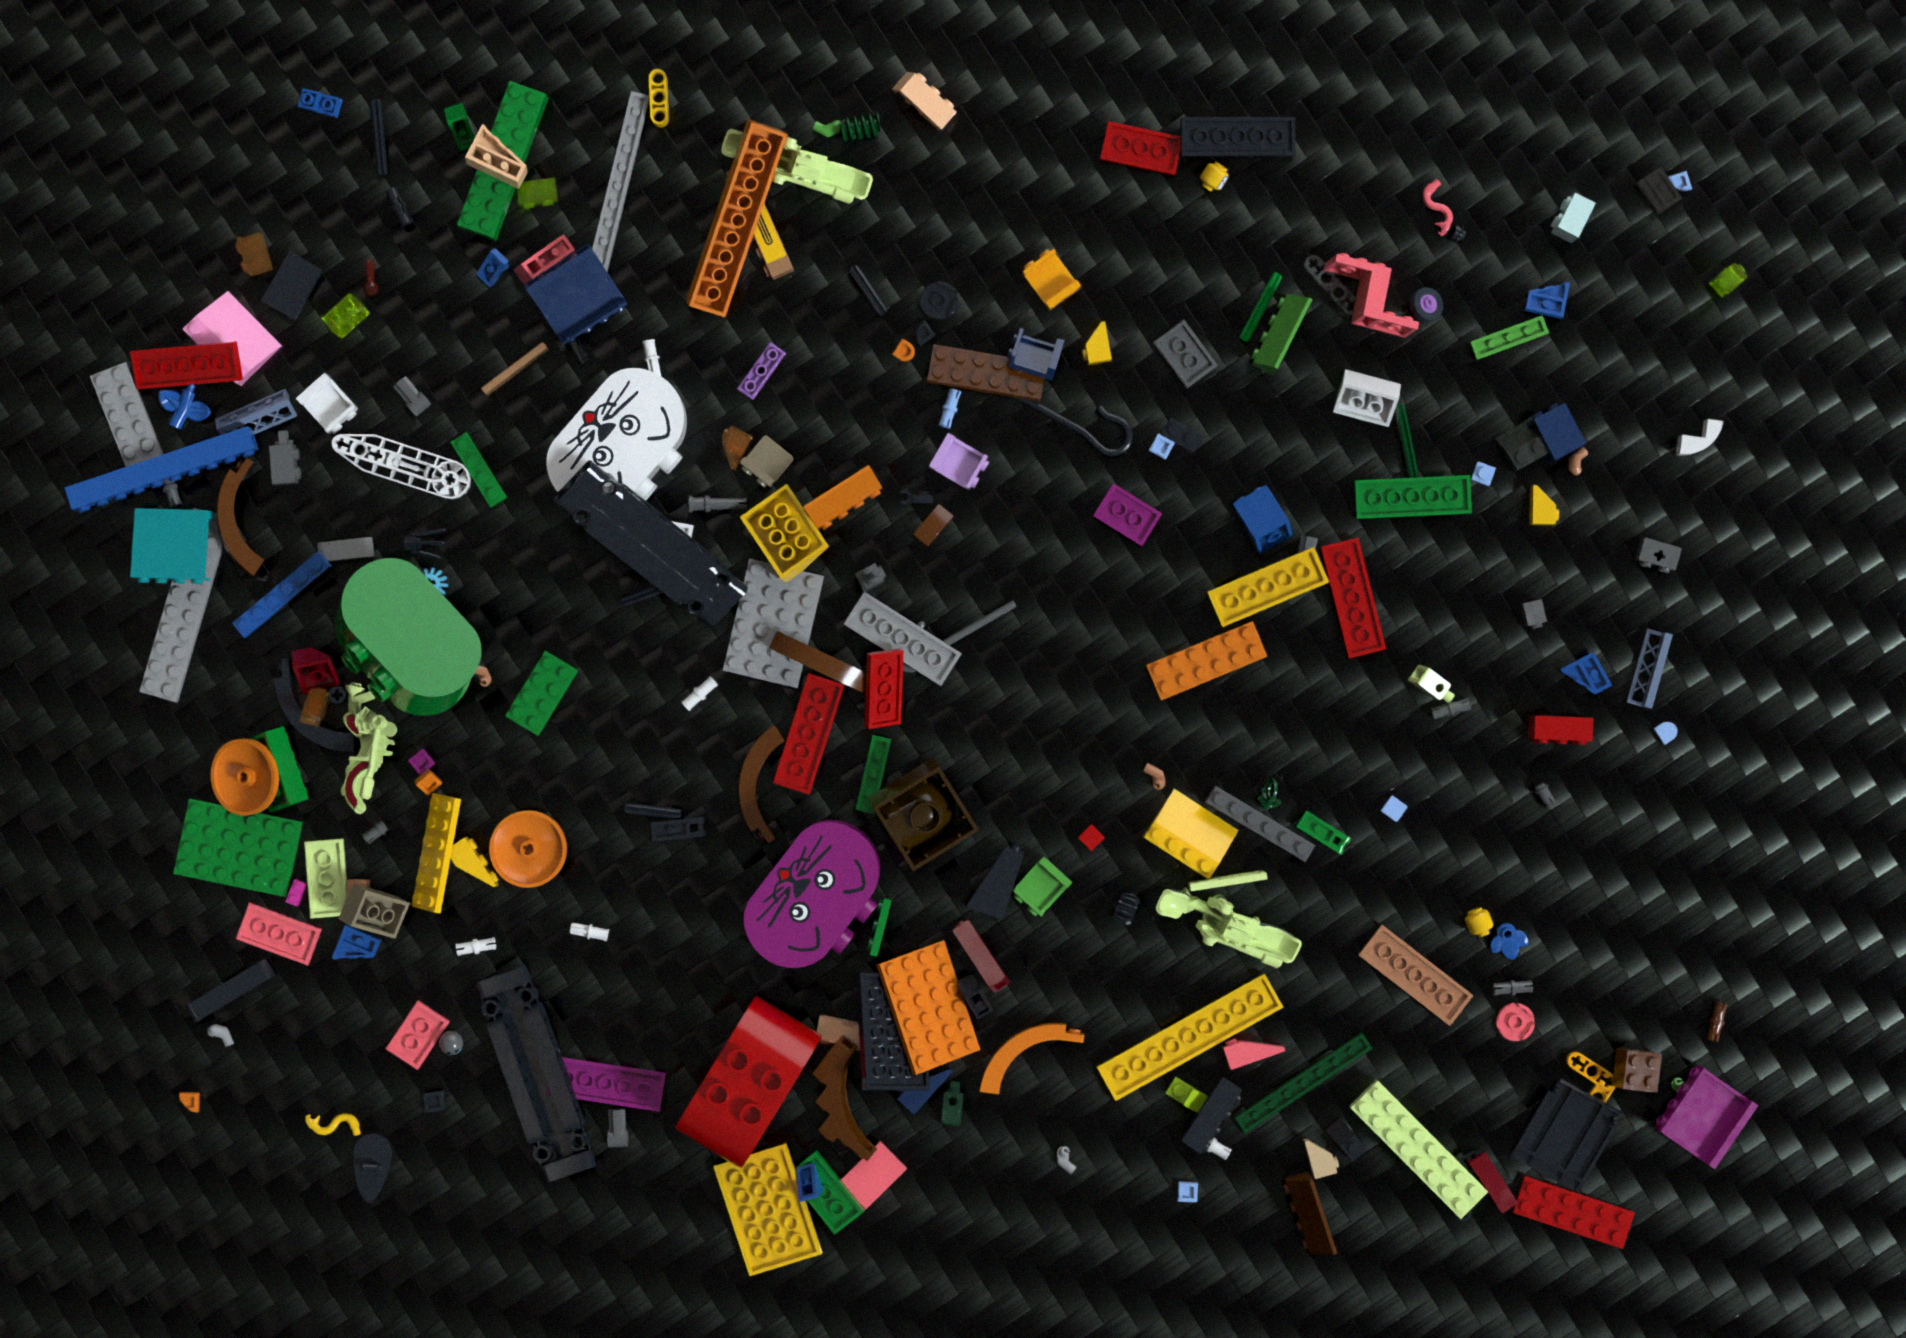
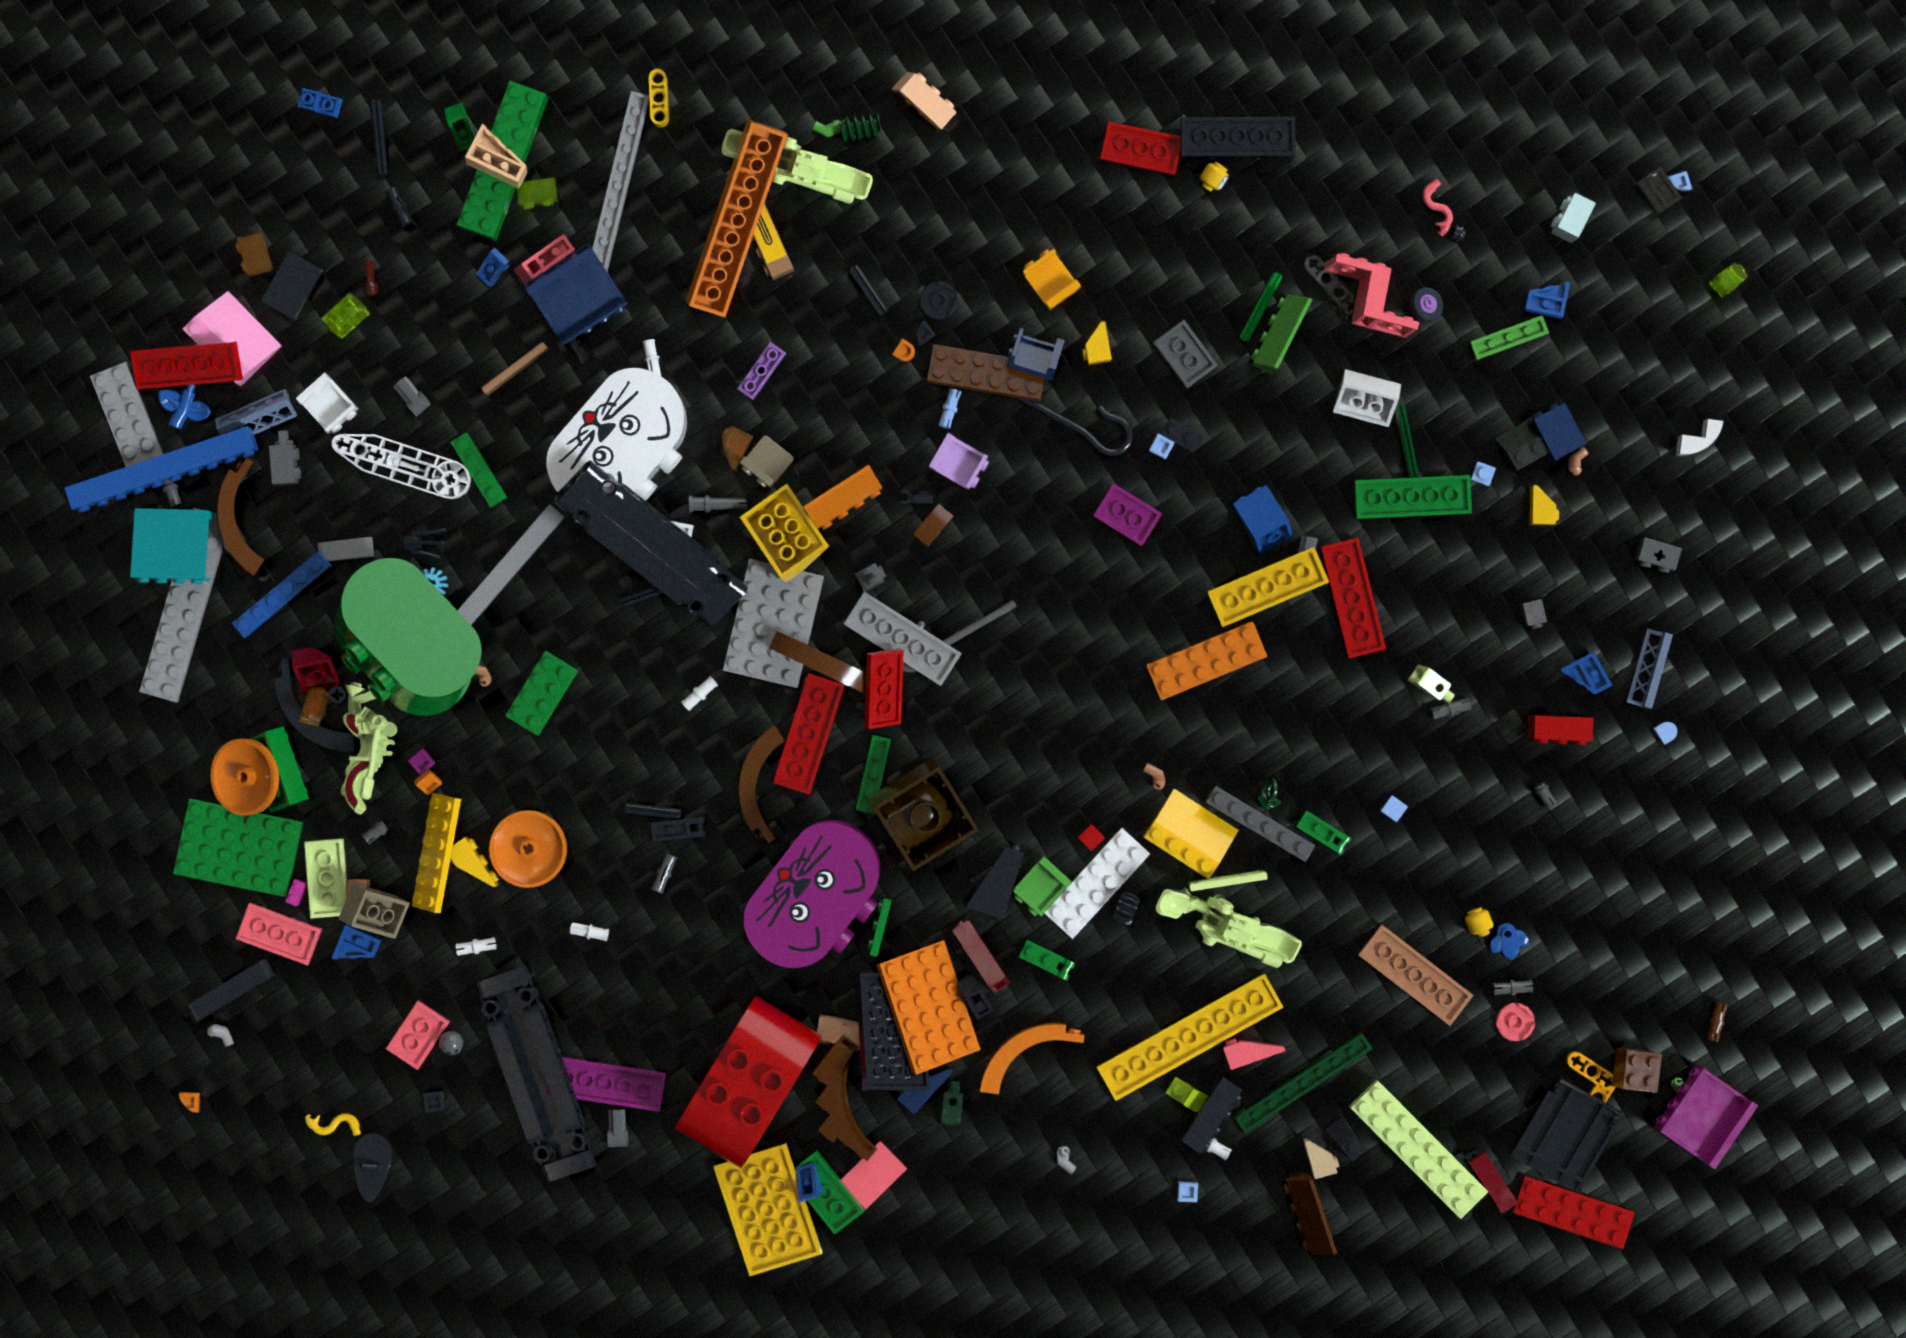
(510, 564): none -> light grey tile
(658, 884): none -> dark grey pin
(1046, 959): none -> green plate
(1097, 883): none -> white plate

